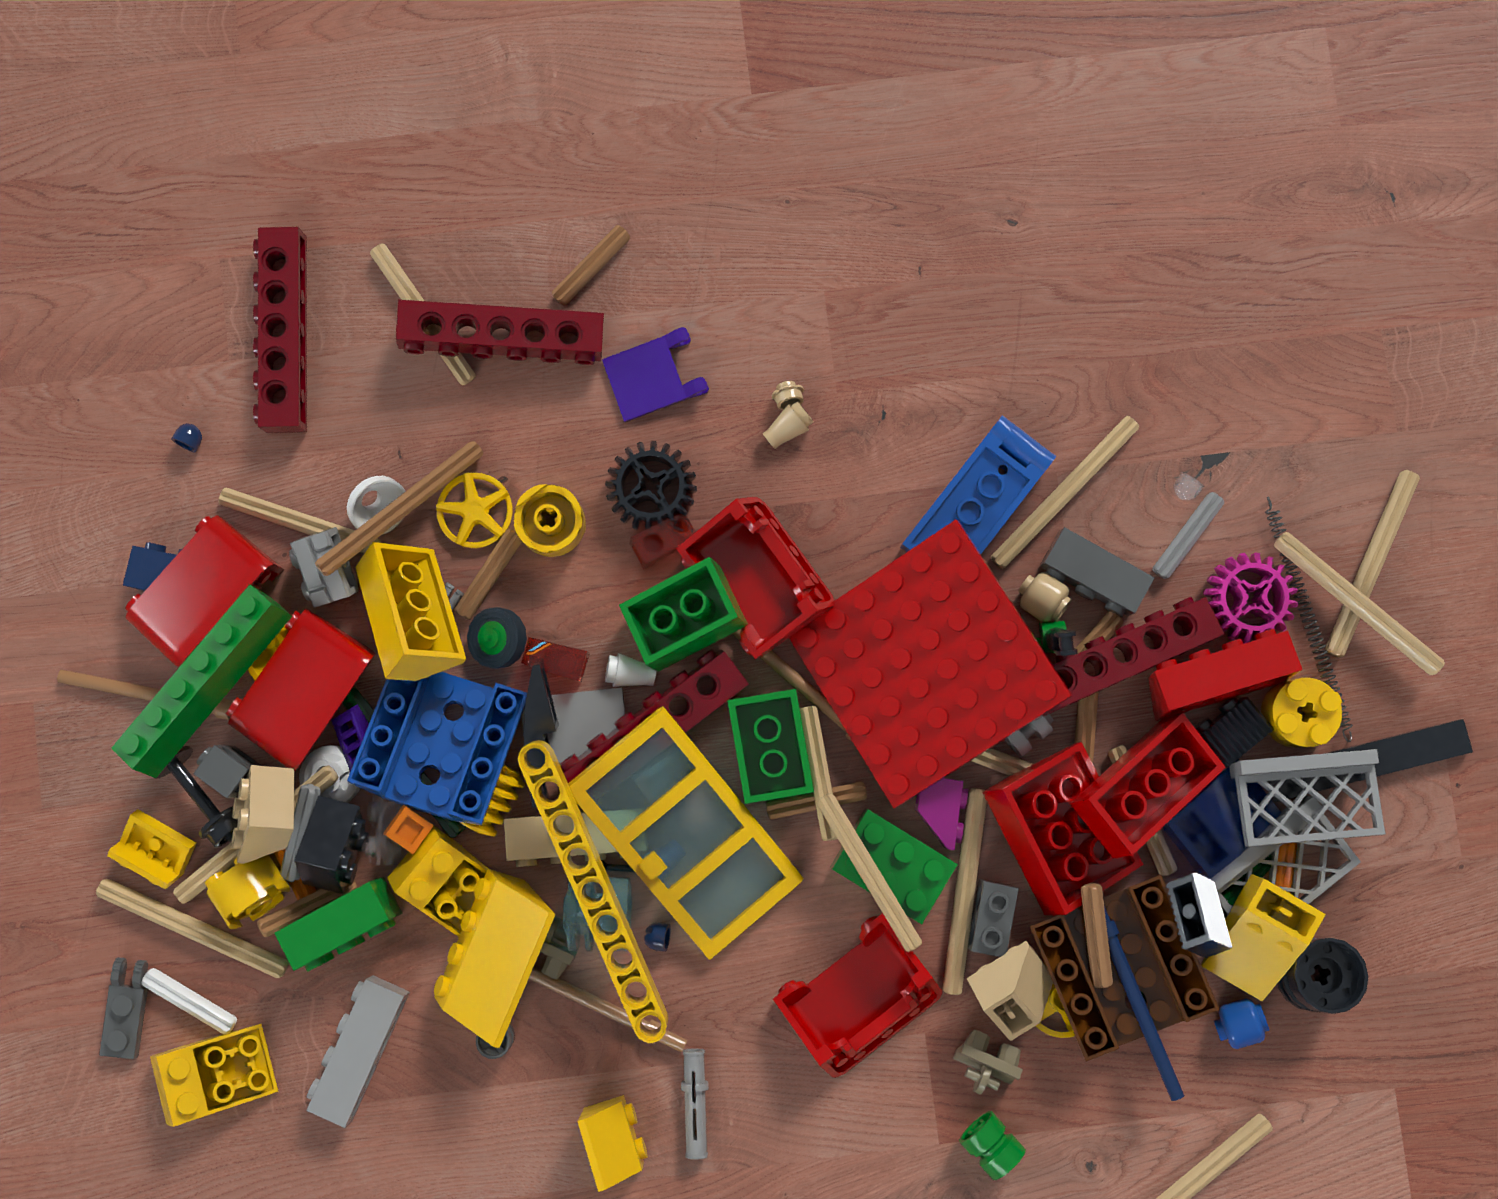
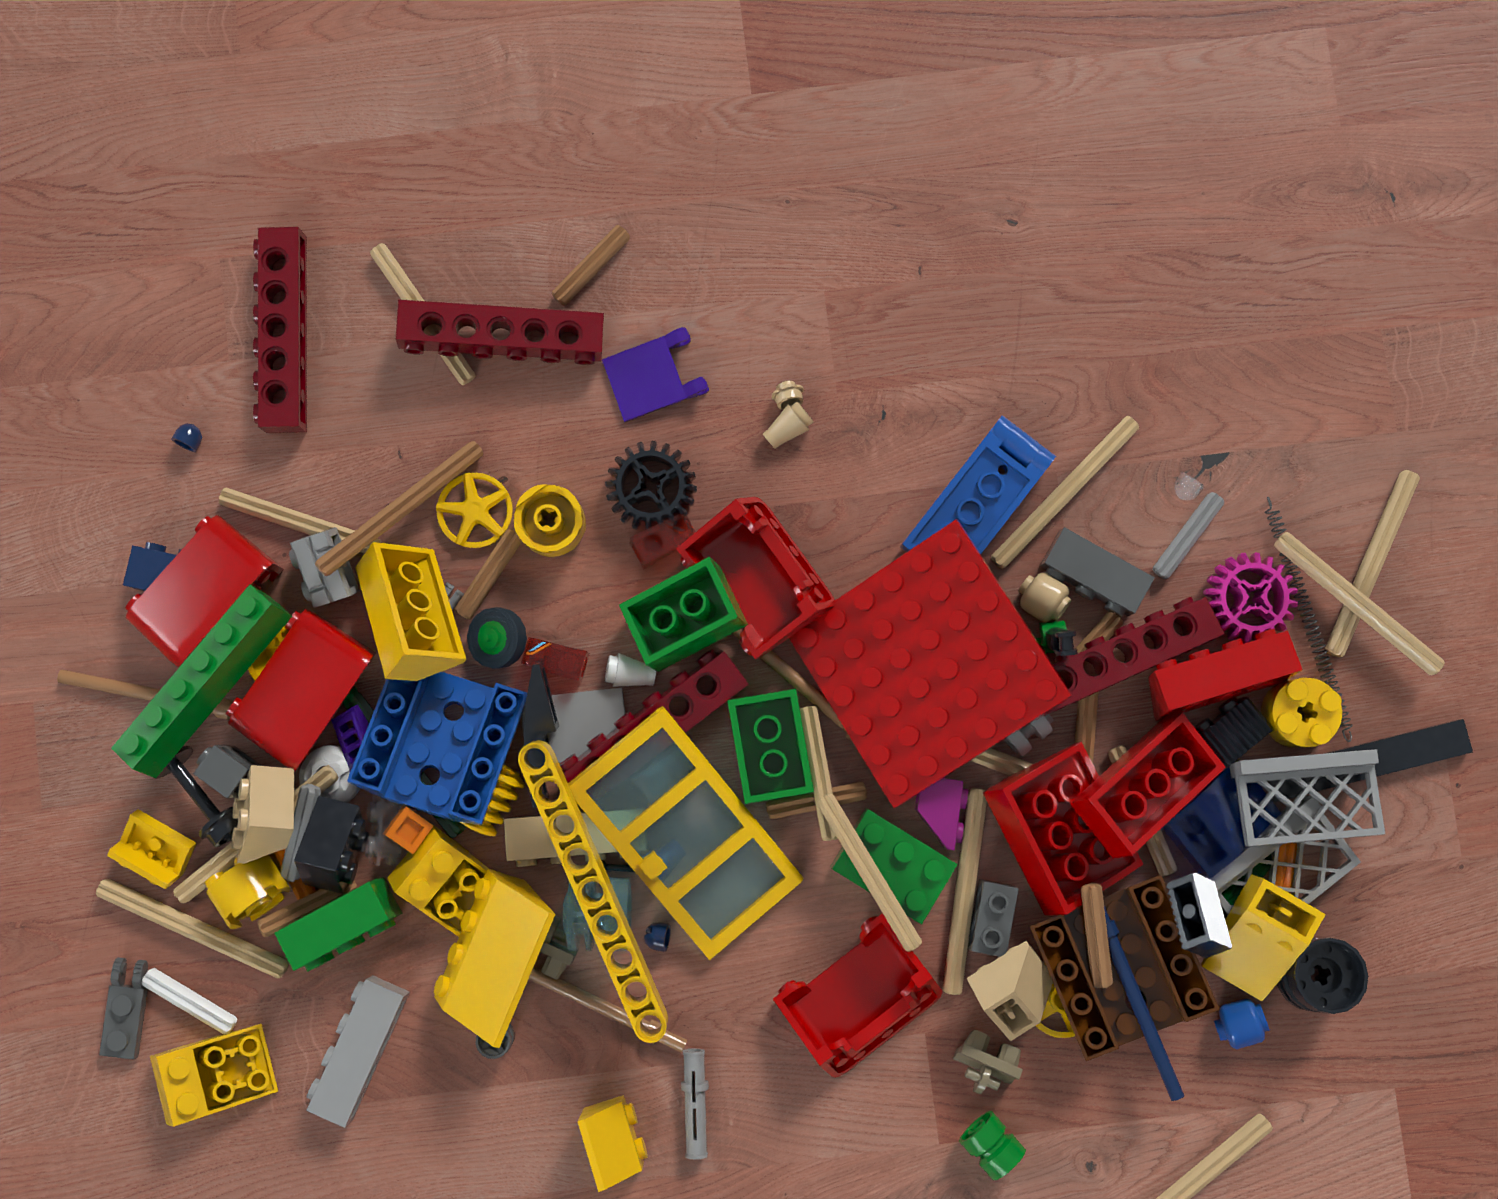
(387, 492): white piece -> none

